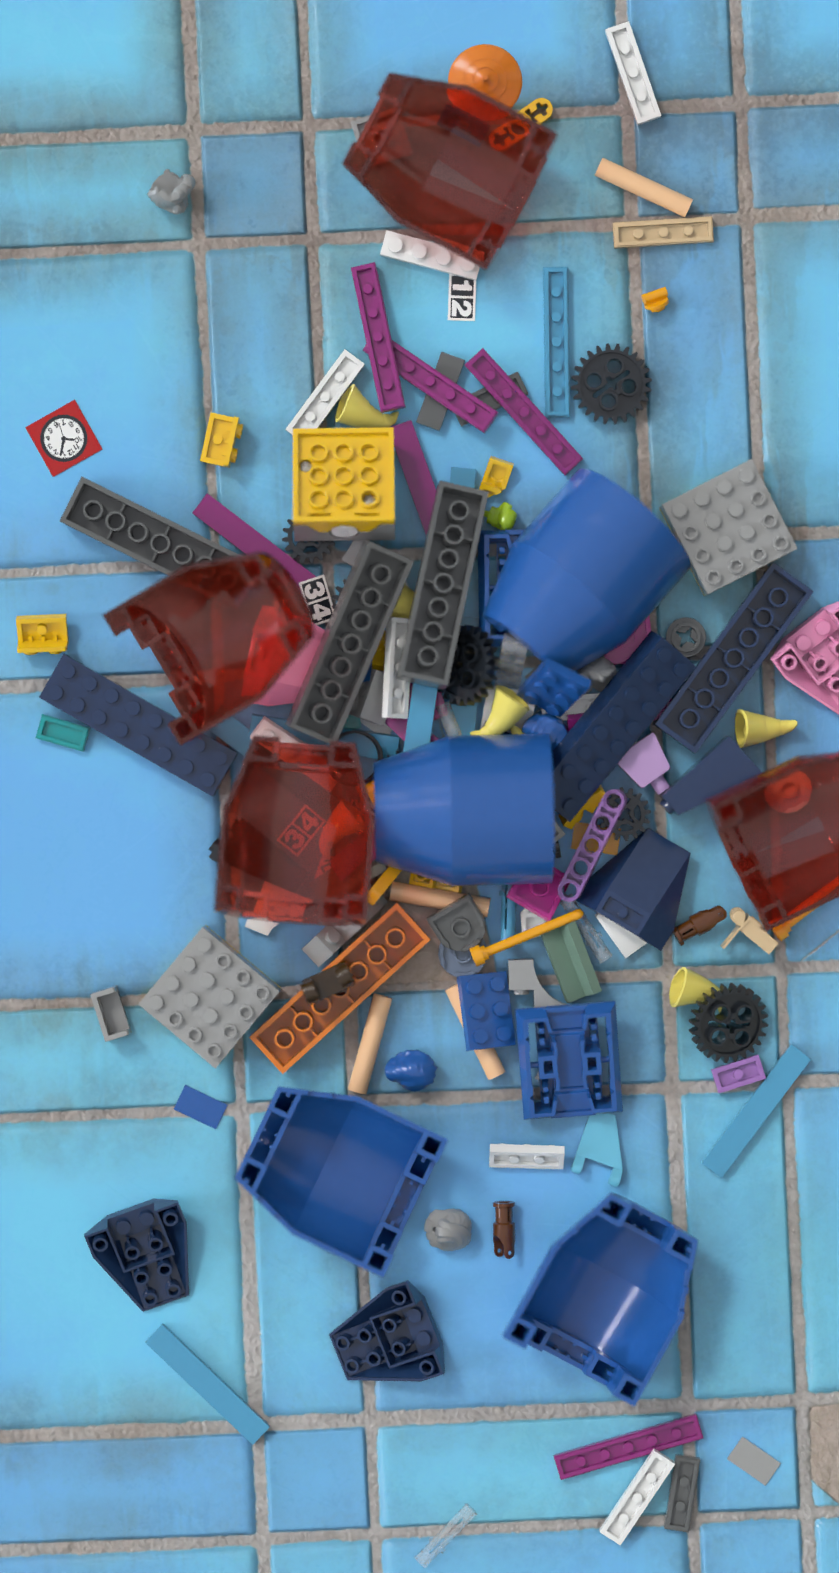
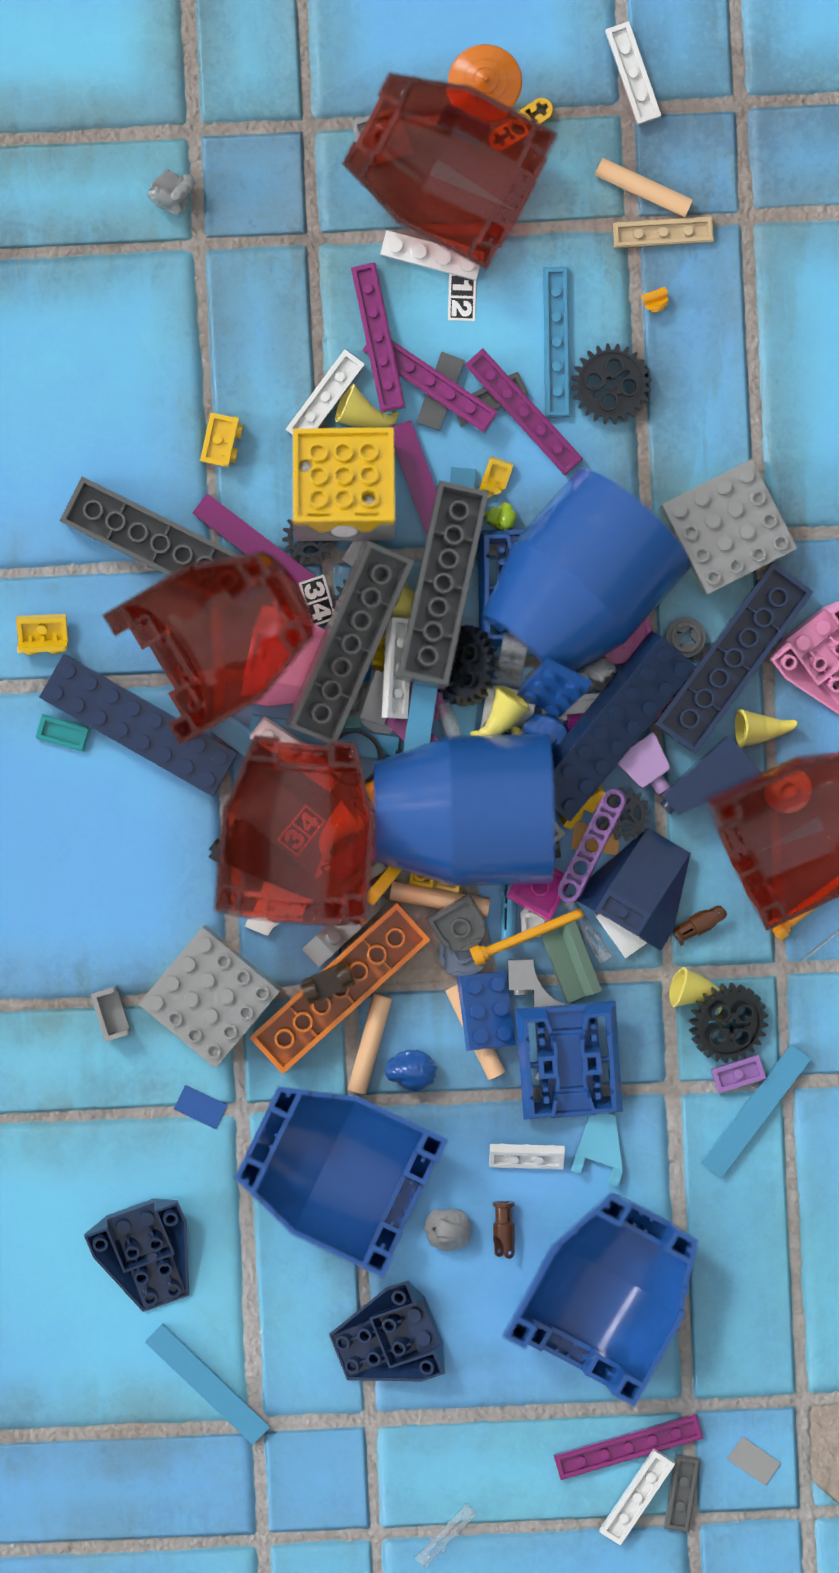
(63, 438): sticker -> none
(751, 928): tan piece -> none

